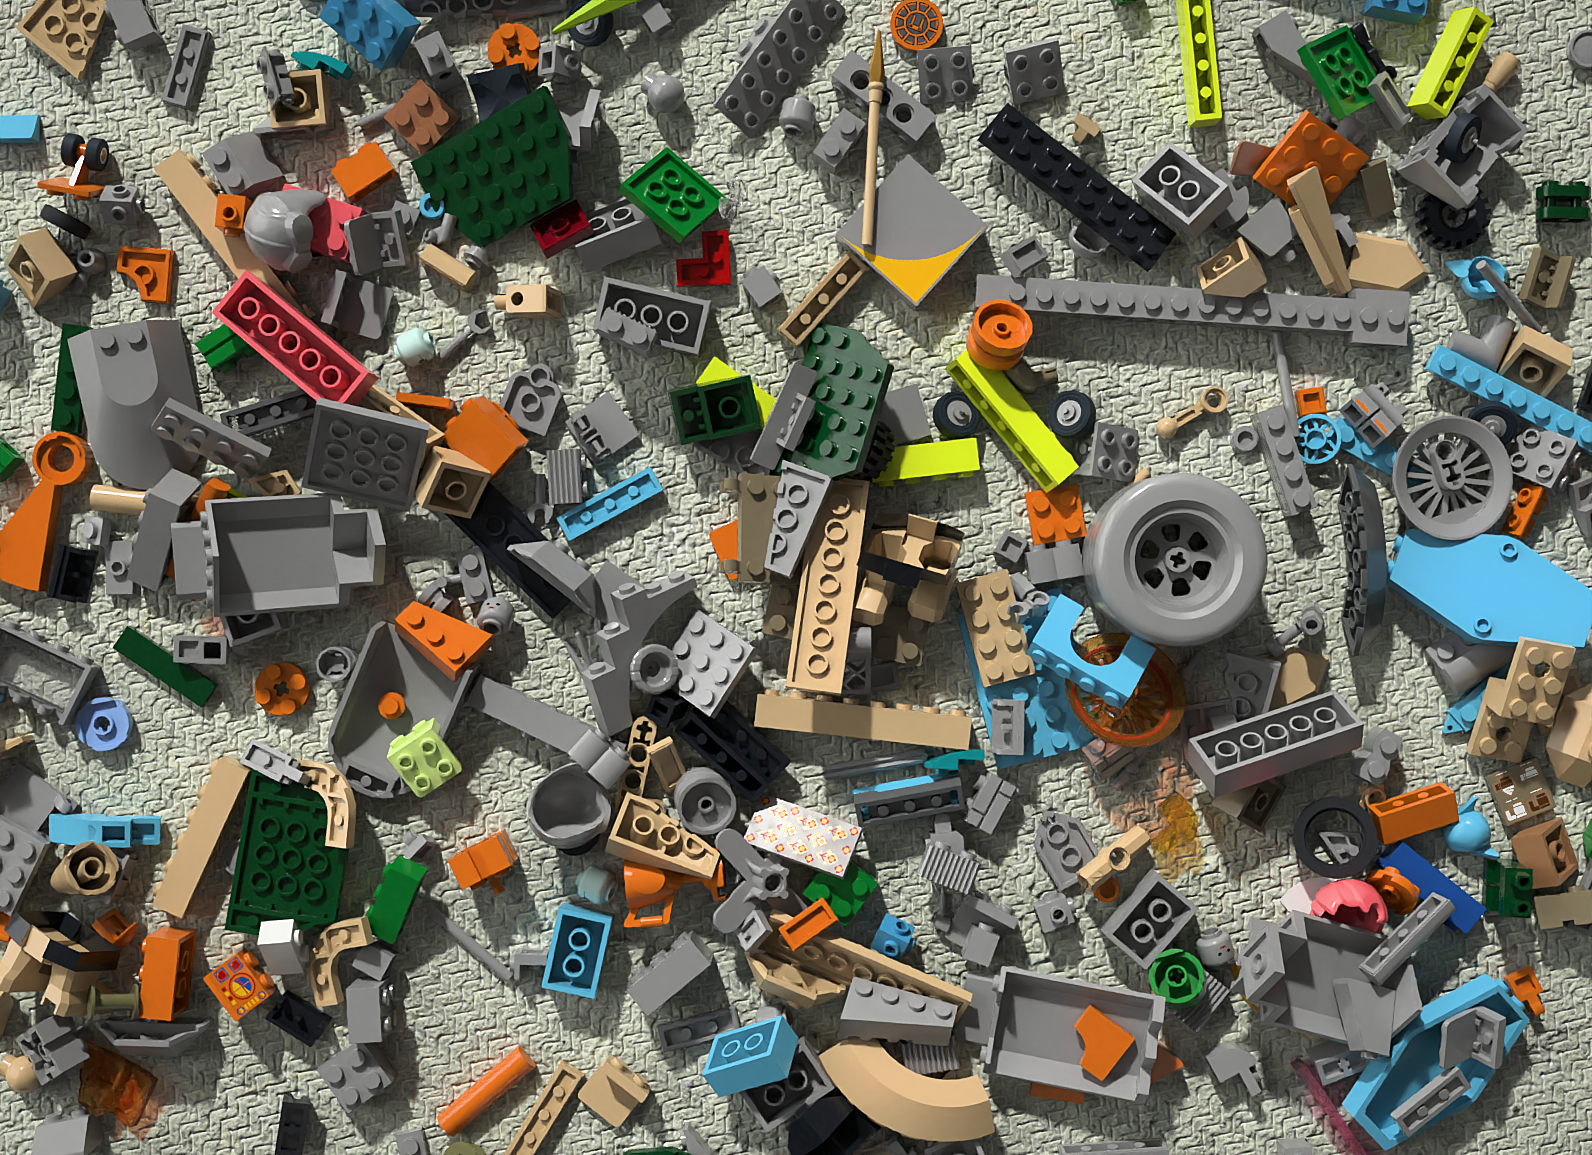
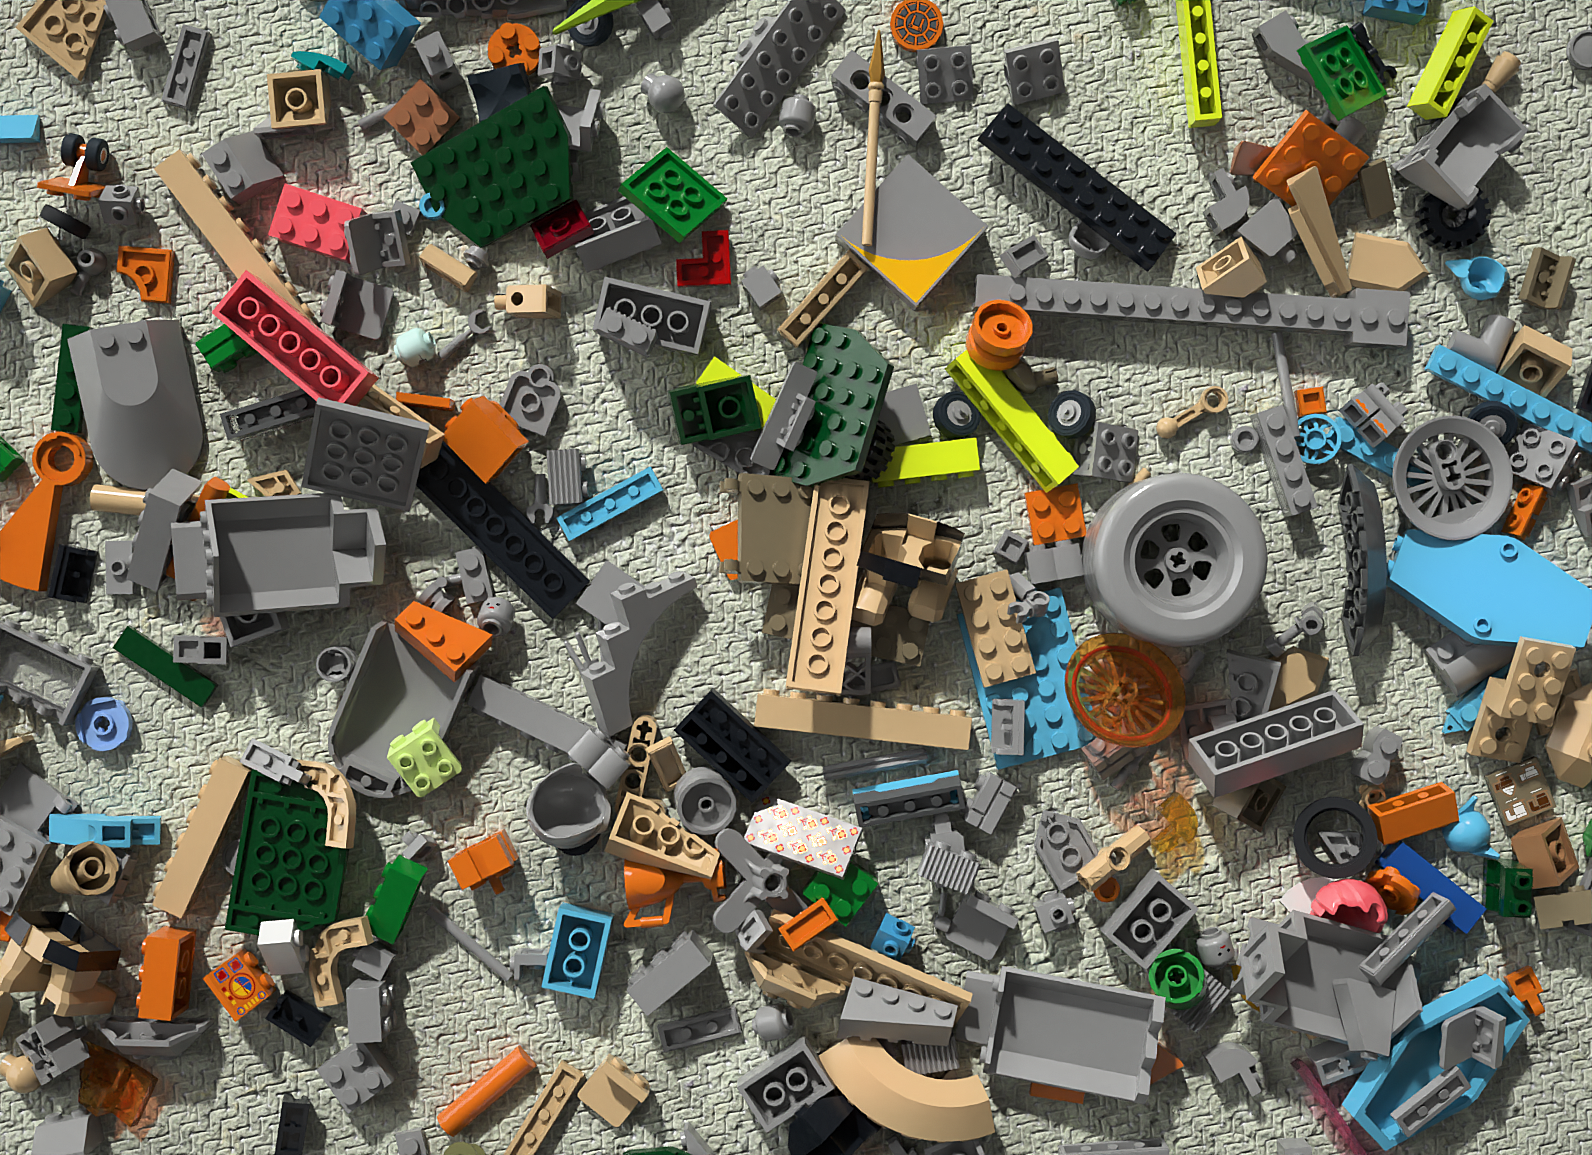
(96, 531): light grey plate -> none
(112, 1002): olive piece -> none
(115, 928): orange plate -> none
(210, 439): light grey plate -> none
(231, 214): orange brick -> none
(271, 67): light grey hinge -> none
(280, 228): light grey piece -> none
(297, 683): orange plate -> none
(364, 171): orange brick -> none
(391, 705): orange plate -> none
(441, 234): light grey arm -> none
(451, 482): tan slope -> none
(561, 571): light grey wedge -> none
(596, 885): light aqua head -> none
(602, 428): light grey hinge -> none
(662, 670): light grey hair -> none
(666, 708): black brick -> none
(709, 662): plate -> none
(729, 205): clear piece -> none
(750, 1056): medium azure brick -> none
(795, 515): light grey wing -> none
(839, 141): light grey brick -> none
(949, 760): teal slope -> none
(980, 943): light grey brick -> none
(1085, 126): tan tile -> none
(1103, 1042): orange tile -> none
(1110, 682): medium azure arch -> none
(1182, 190): light grey brick -> none
(1344, 233): light grey piece -> none
(1390, 101): light grey tile -> none
(1462, 137): black wheel -> none
(1505, 293): light grey bar -> none
(1552, 192): dark green brick -> none

